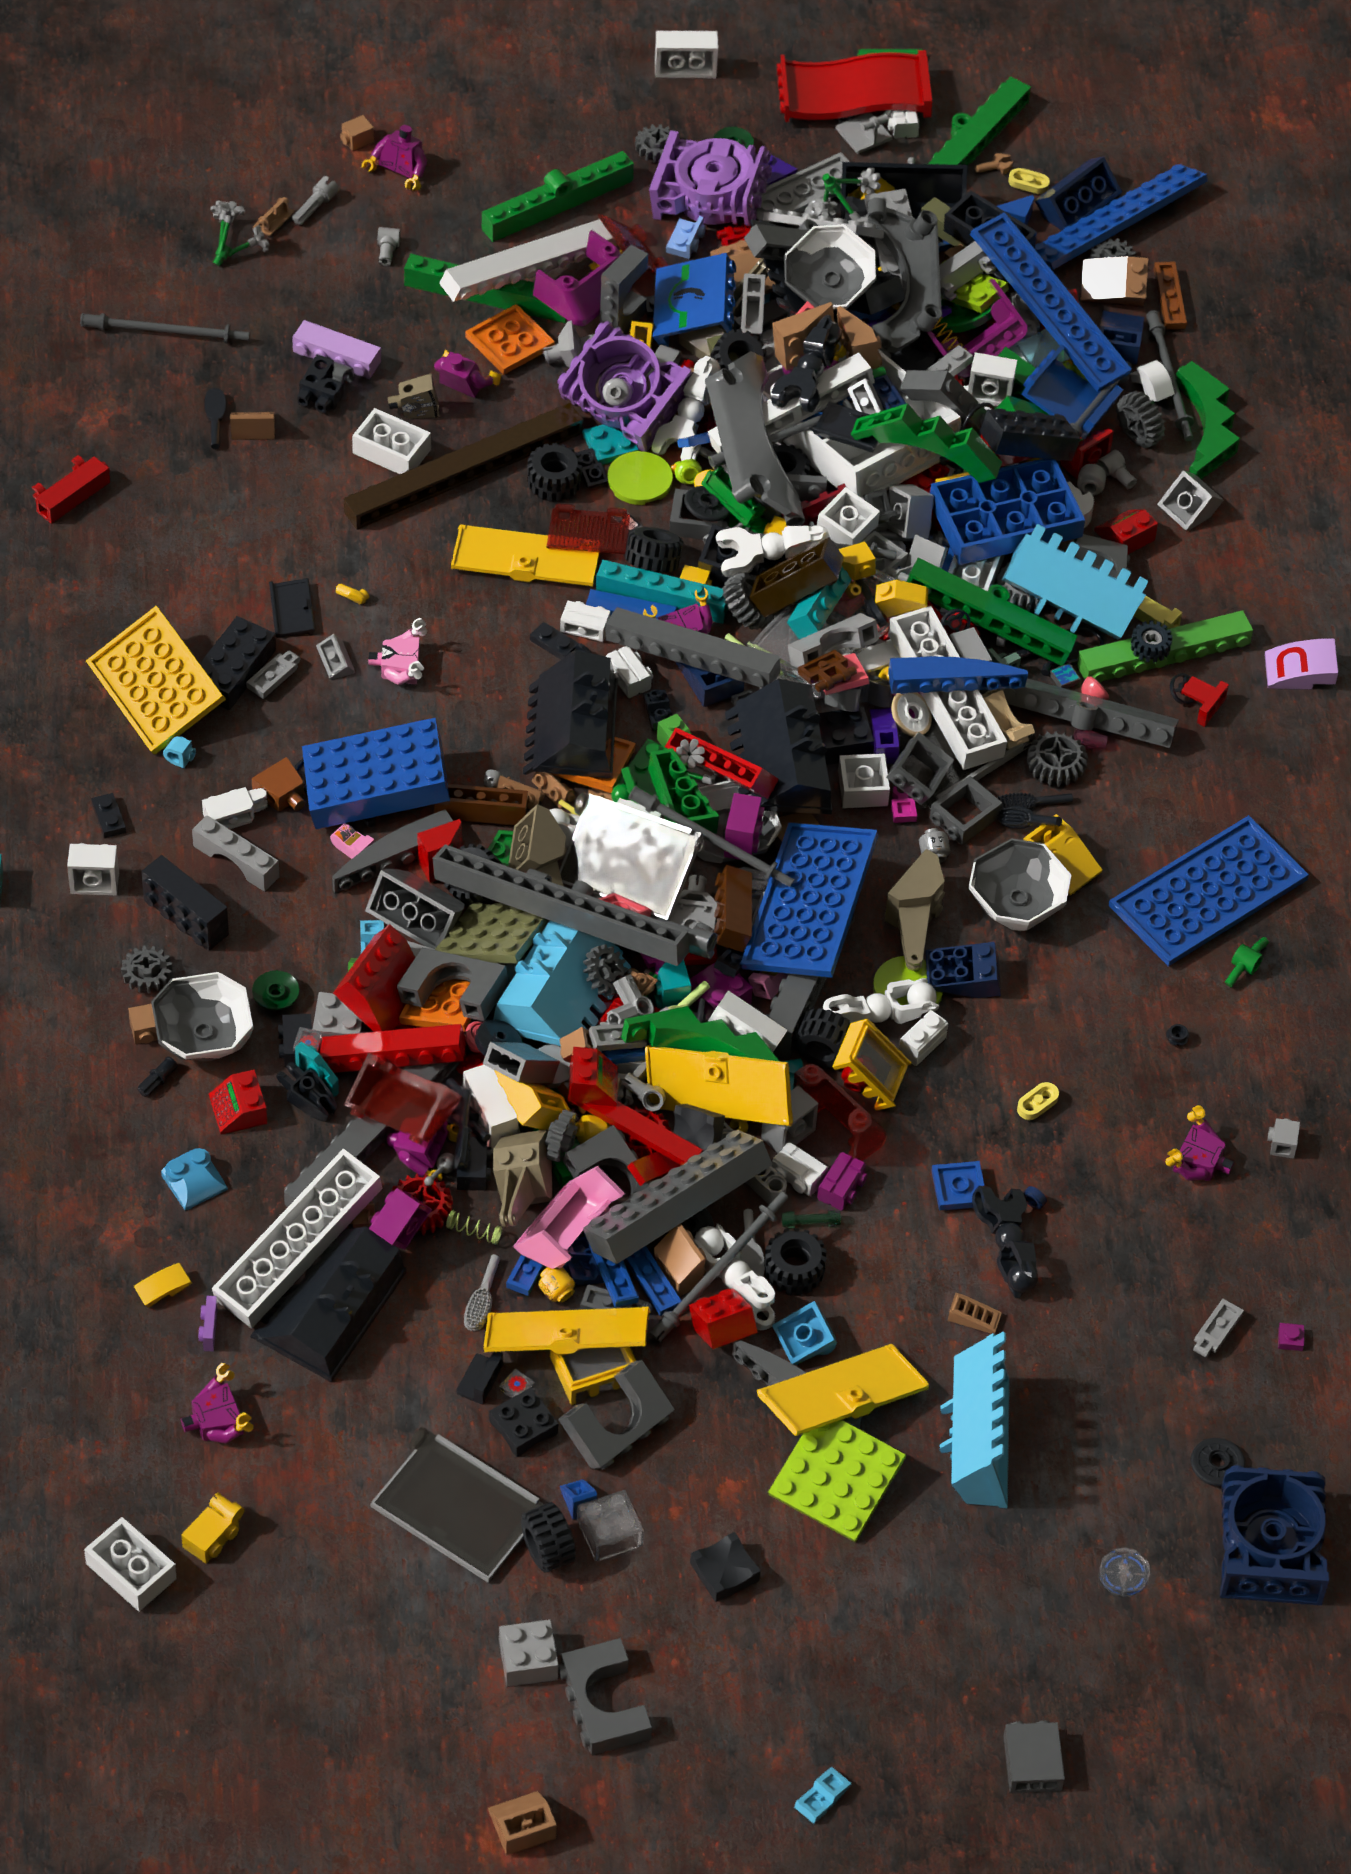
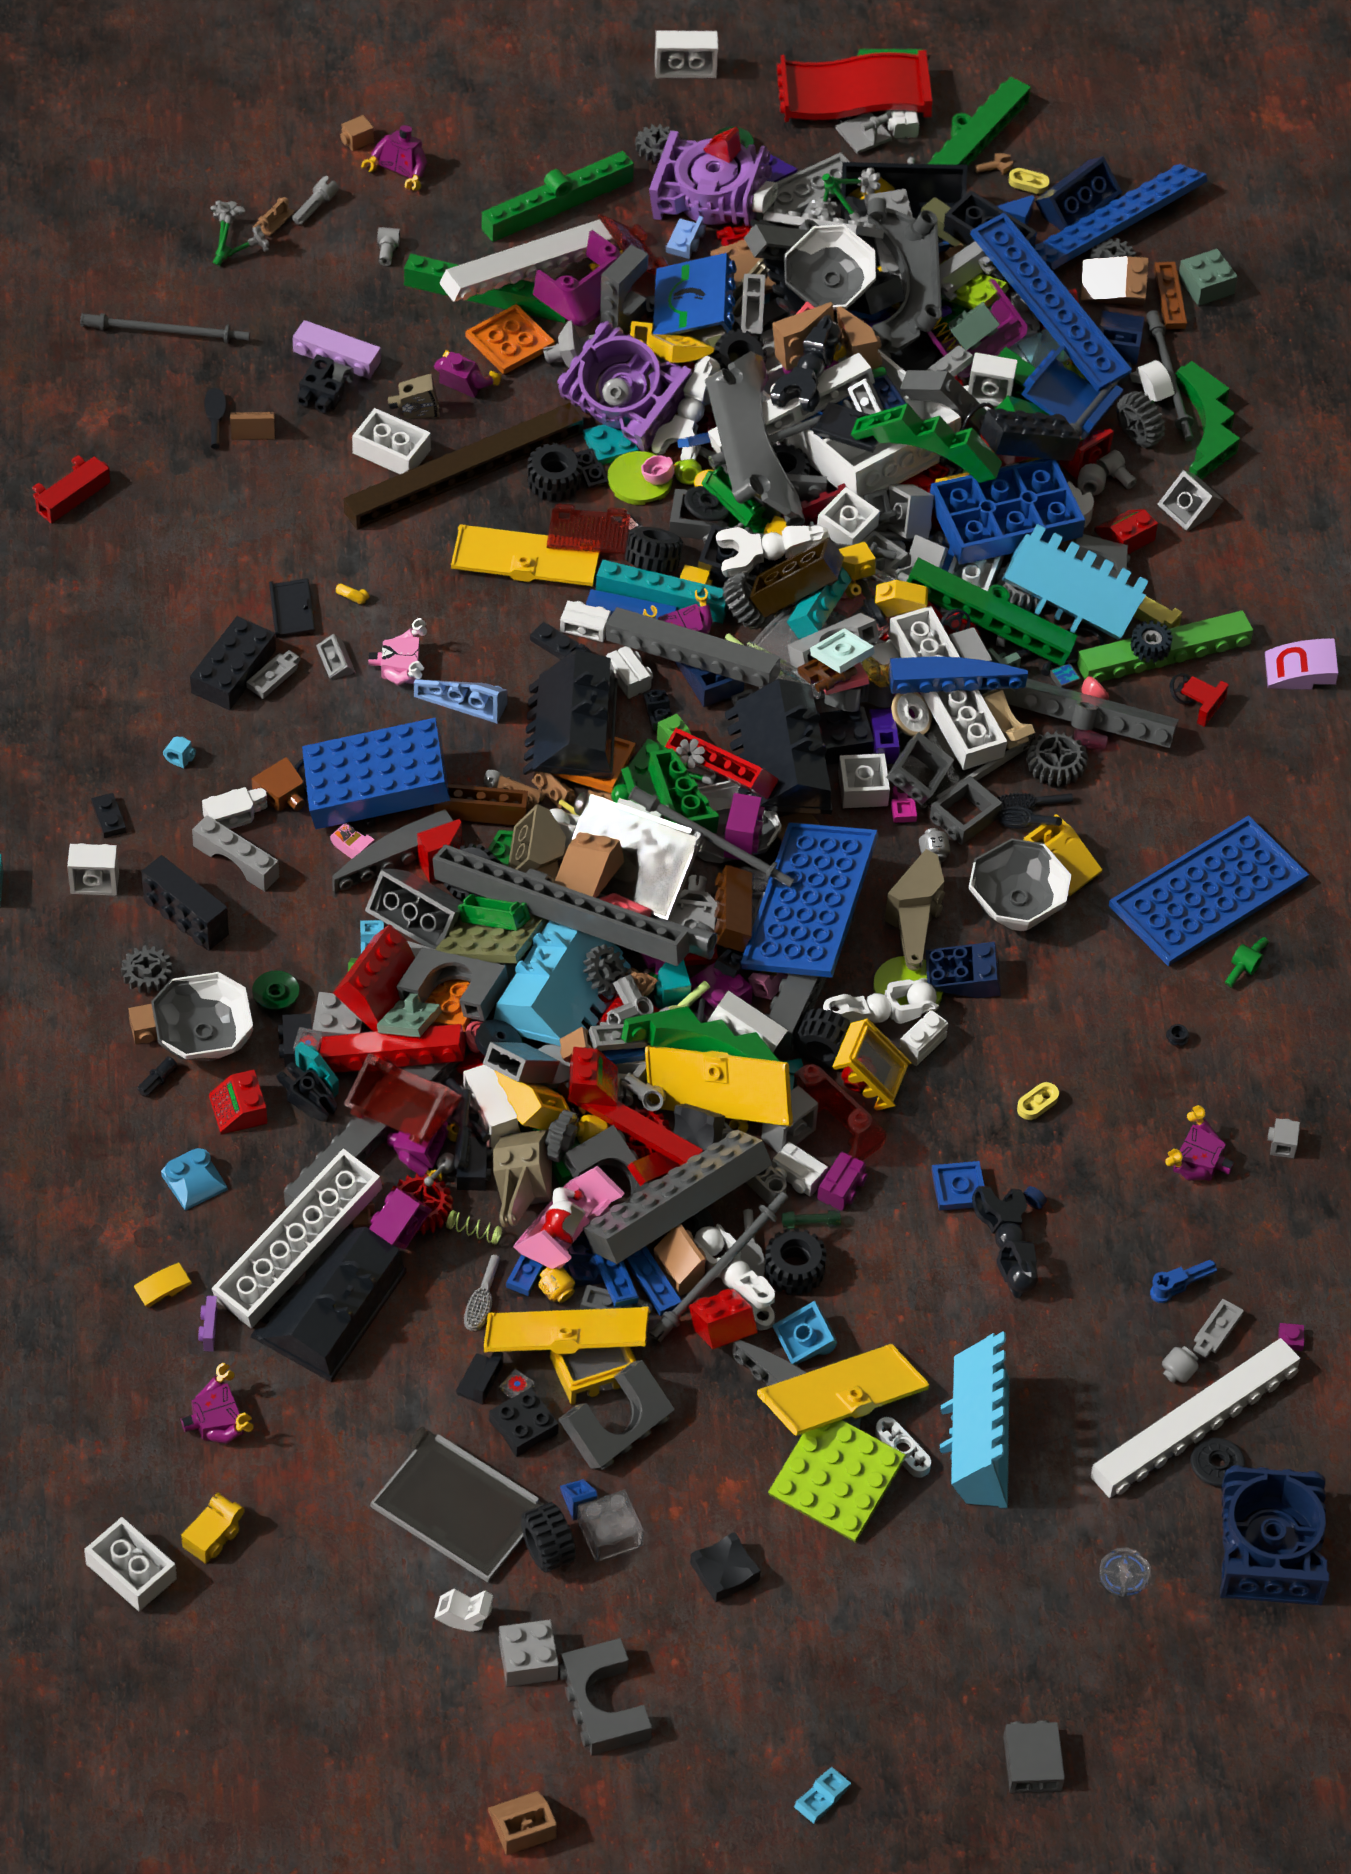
(155, 680): yellow plate -> none
(409, 1017): none -> sand green hinge
(462, 1611): none -> white brick
(470, 698): none -> light blue wedge
(494, 912): none -> green container
(563, 1215): none -> piece
(590, 863): none -> medium nougat slope
(658, 469): none -> bright pink hair
(678, 348): none -> yellow slope
(725, 145): none -> red slope
(765, 197): none -> white beam
(842, 650): none -> light aqua plate
(876, 672): none -> clear yellow slope
(902, 1436): none -> white beam
(970, 1304): medium nougat slope -> none
(973, 326): none -> sand green brick
(1178, 1279): none -> blue connector
(1180, 1364): none -> light grey head
(1195, 1418): none -> white brick
(1207, 277): none -> sand green brick

